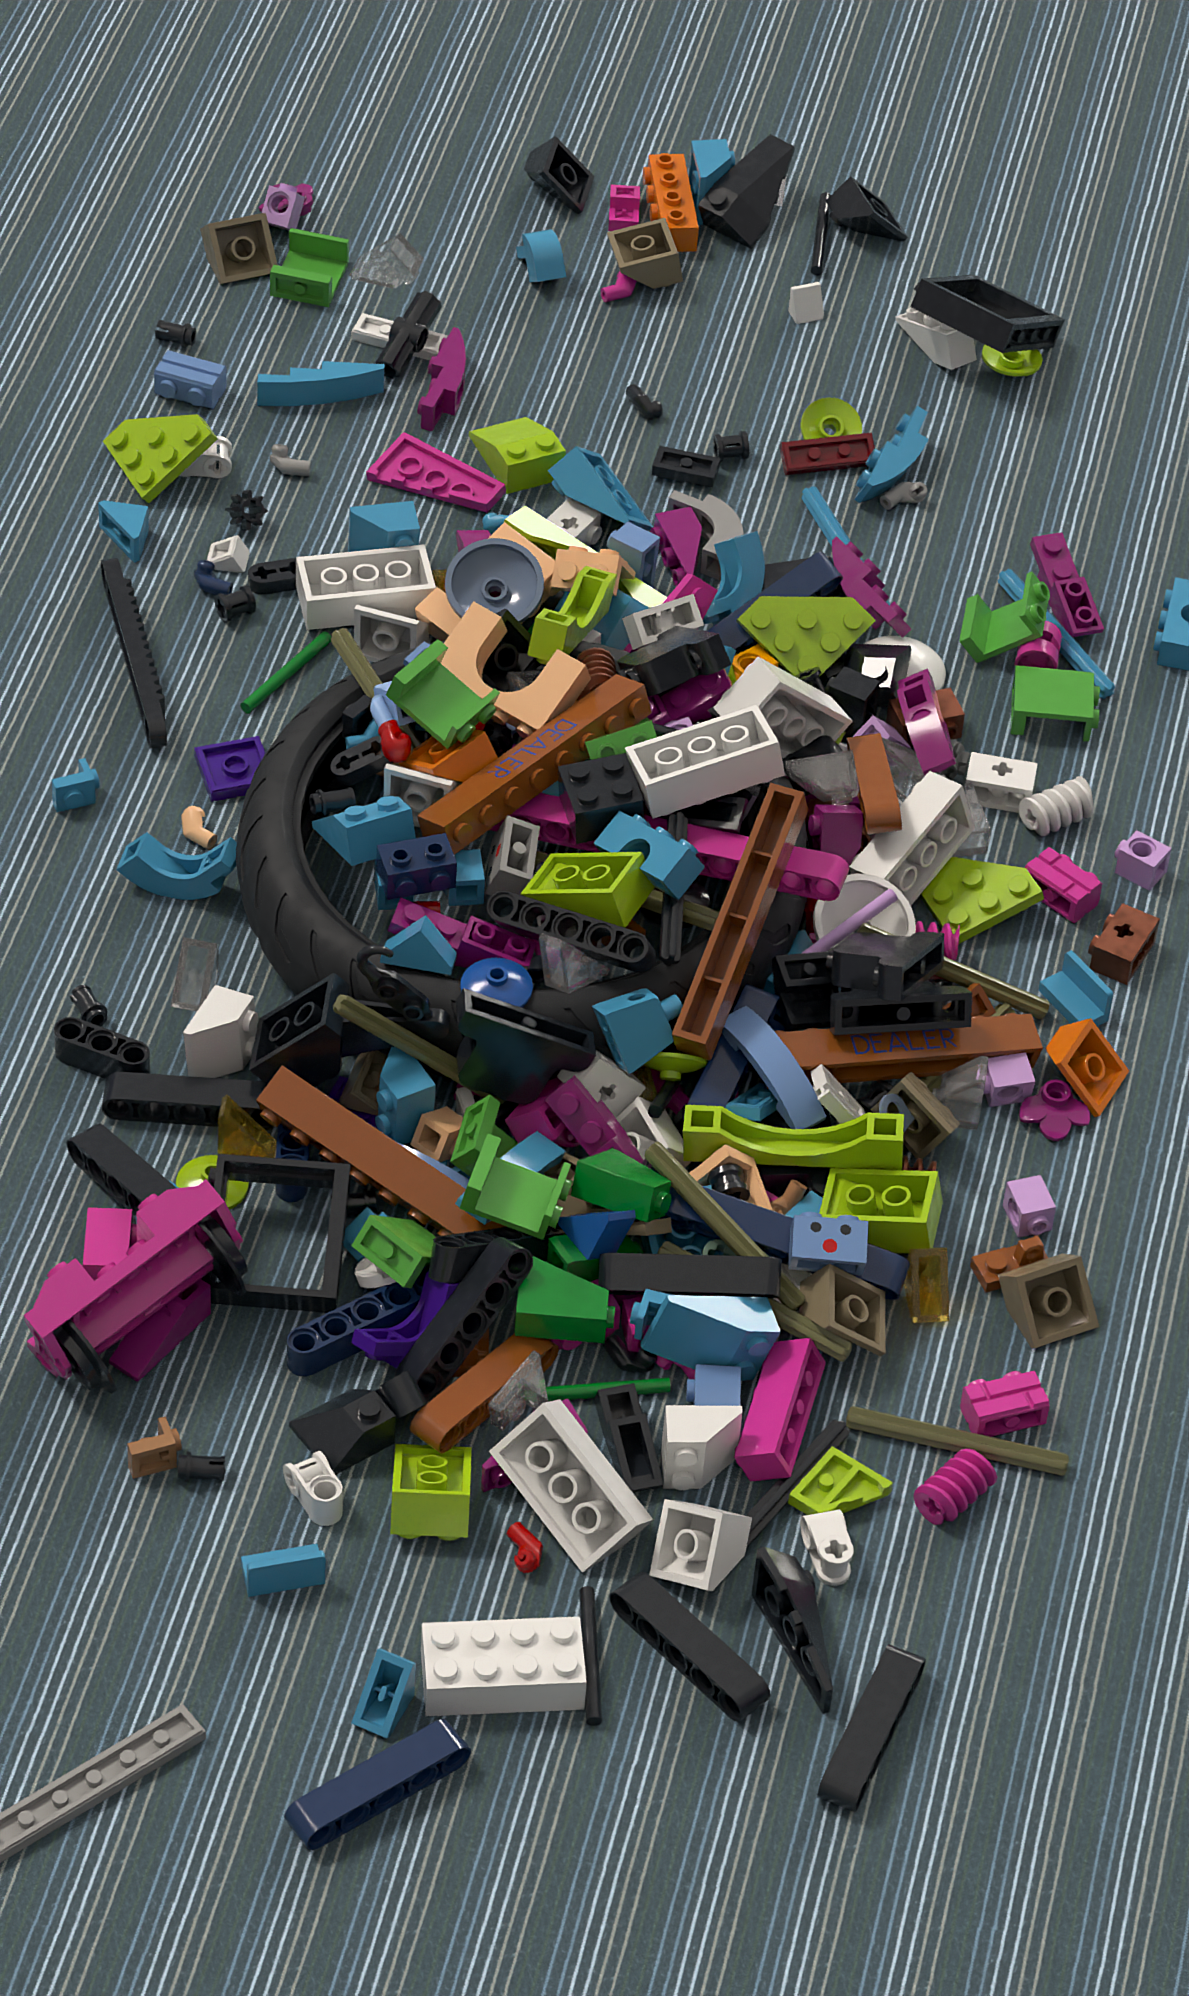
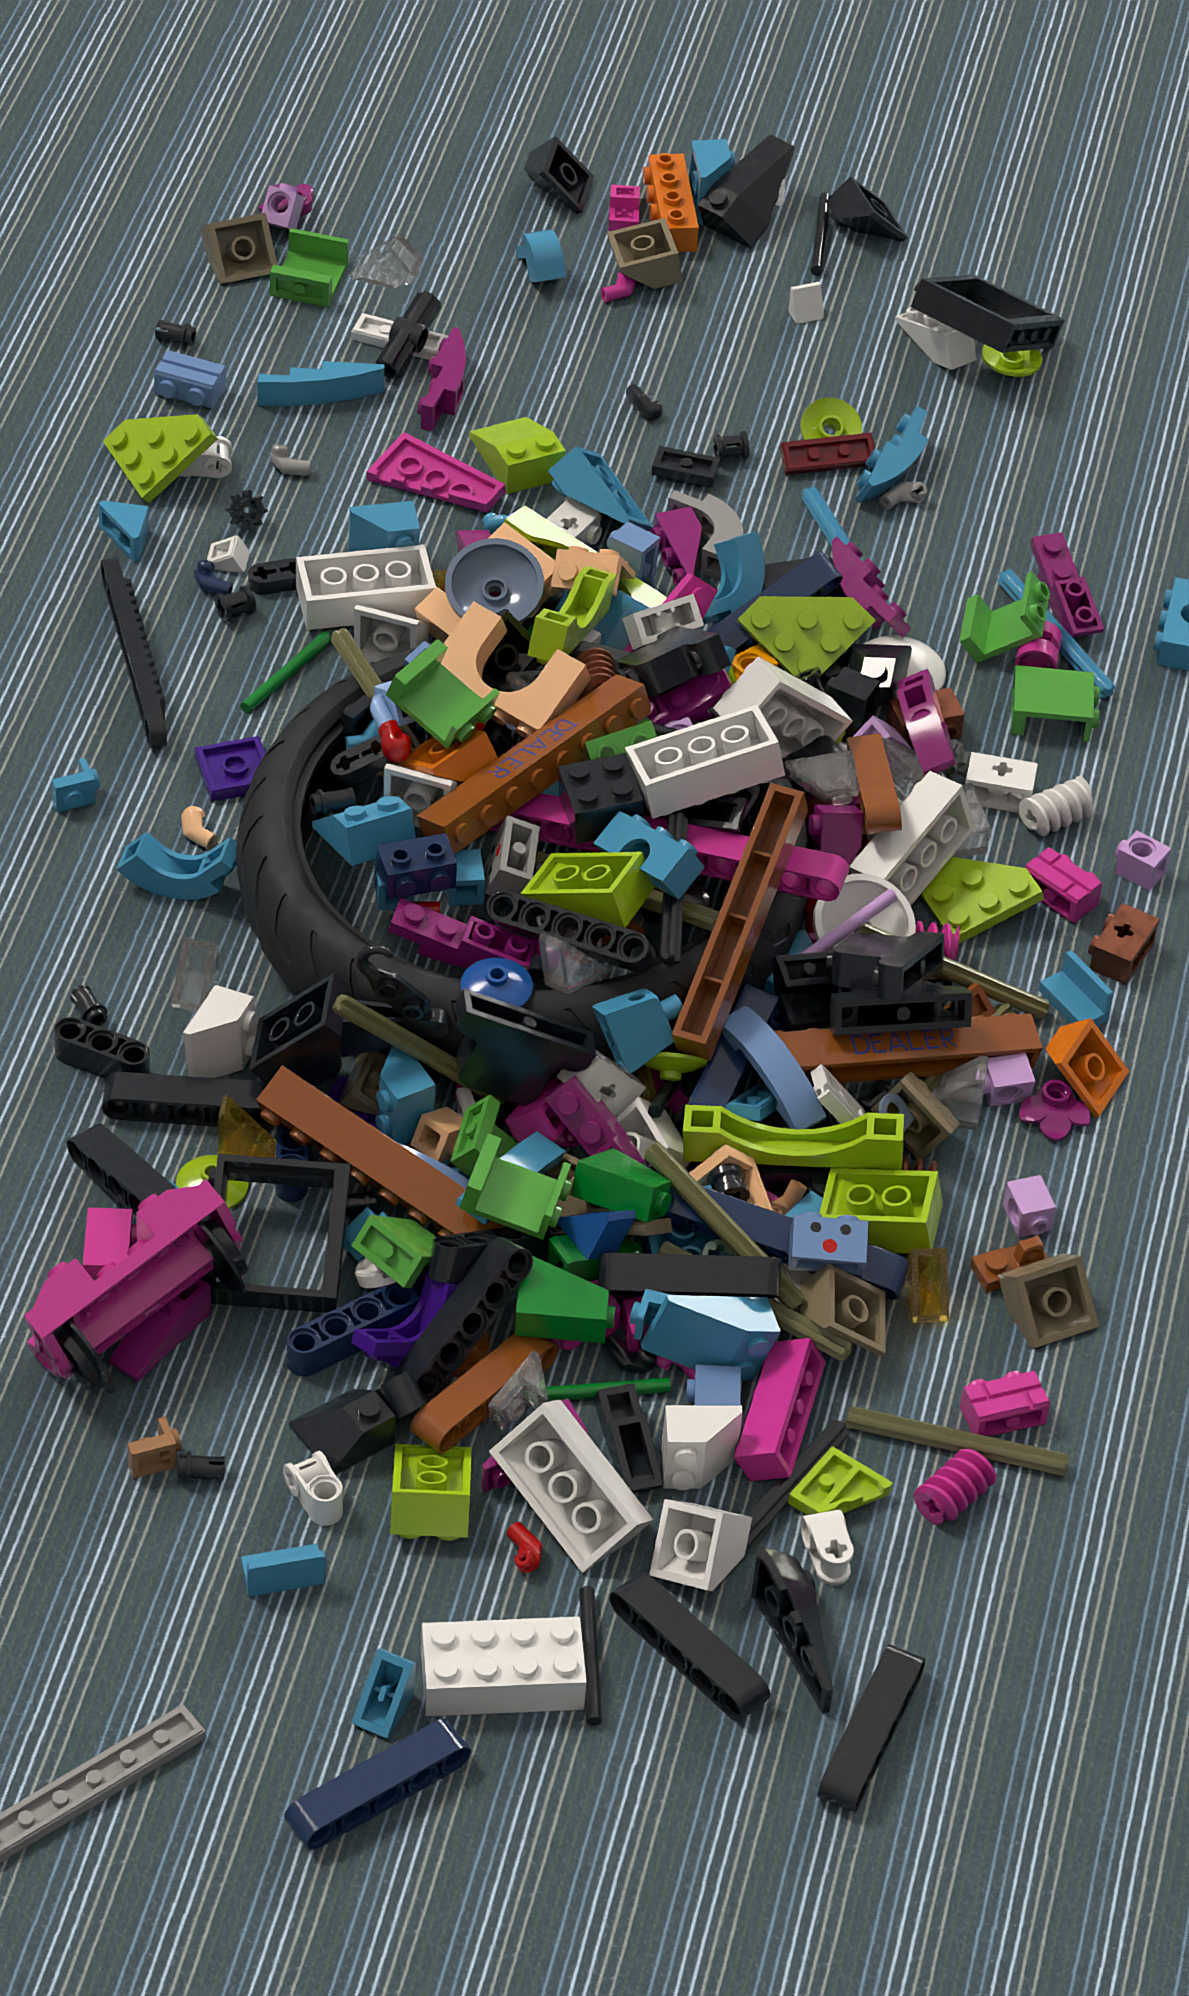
(421, 948): dark azure slope -> none

